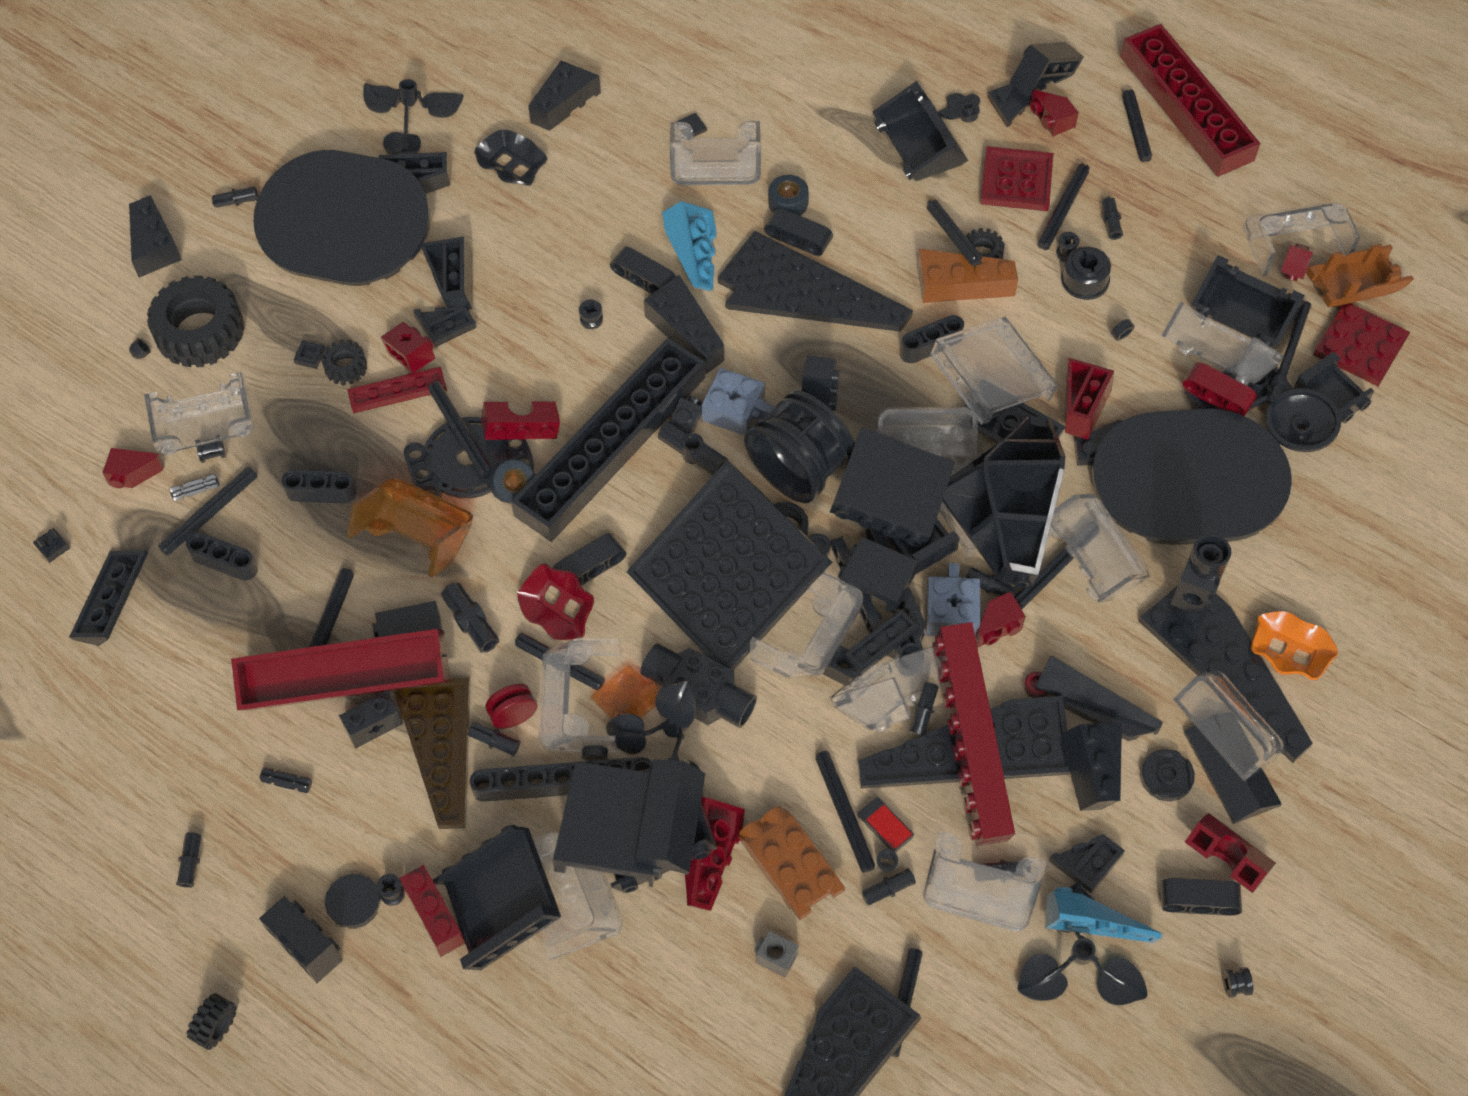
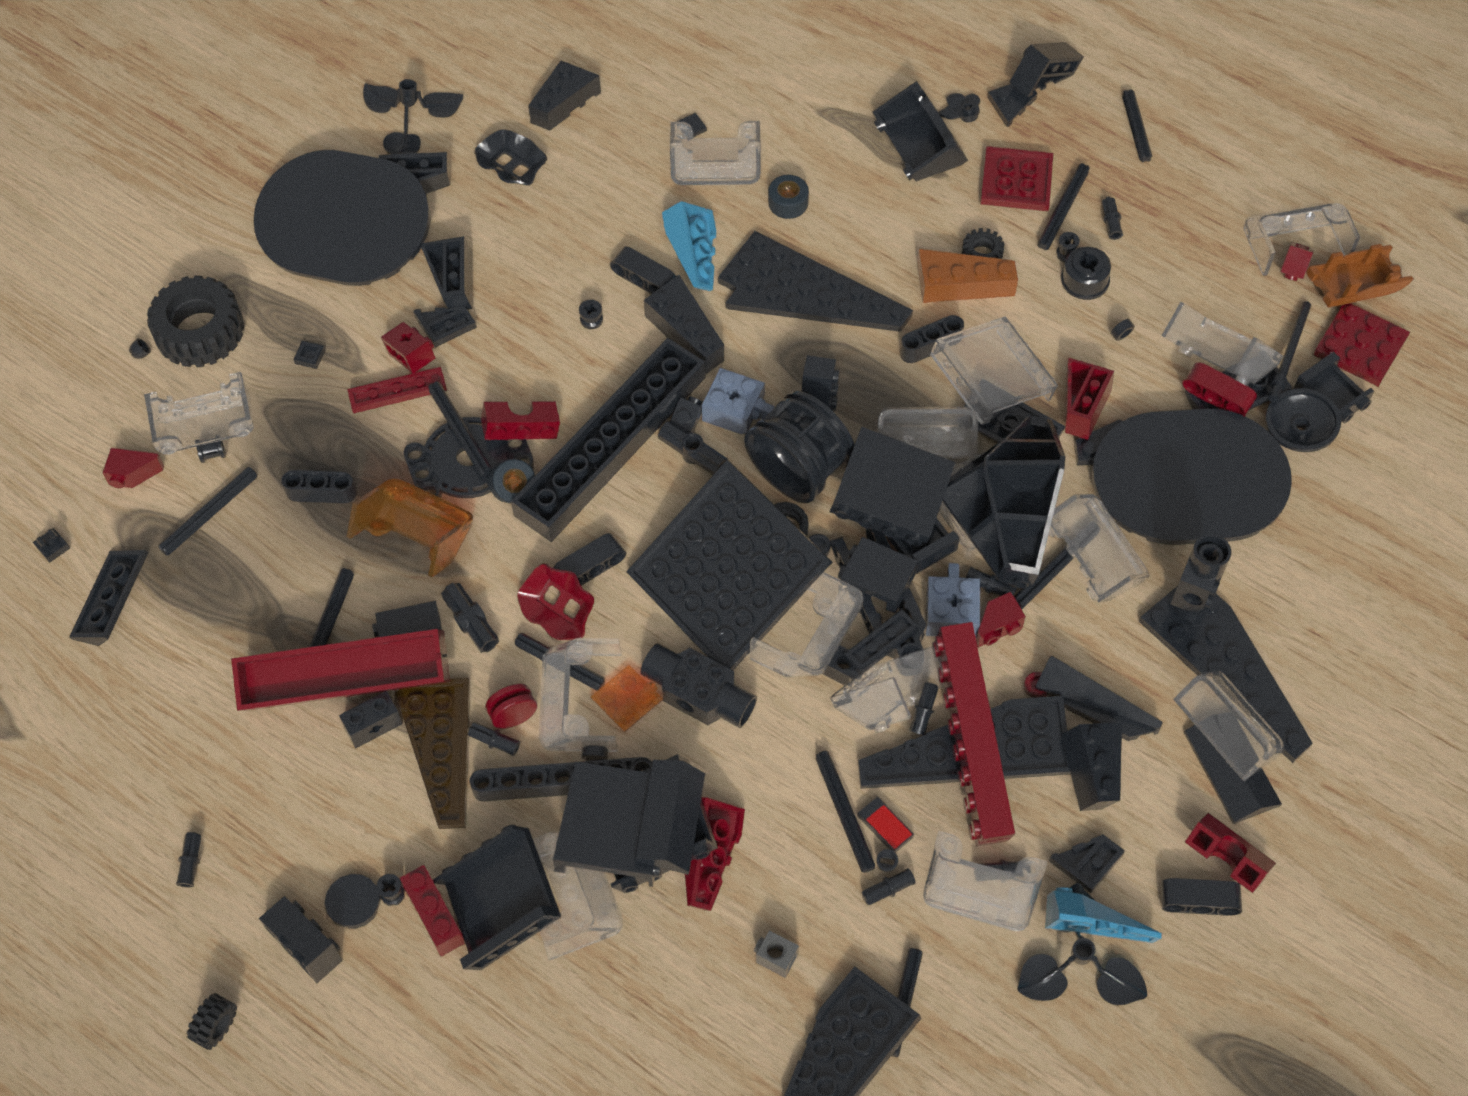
(150, 238): black wedge -> none
(194, 487): axle -> none
(214, 548): black beam -> none
(235, 197): black axle -> none
(285, 780): black axle -> none
(341, 351): black tyre -> none
(672, 702): black plant -> none
(790, 861): dark orange piece -> none
(798, 232): black beam -> none
(954, 232): black axle -> none
(1054, 111): dark red slope -> none
(1167, 775): black tile -> none
(1189, 100): dark red brick -> none
(1238, 982): black wheel -> none
(1247, 303): black windscreen -> none
(1297, 636): orange piece -> none

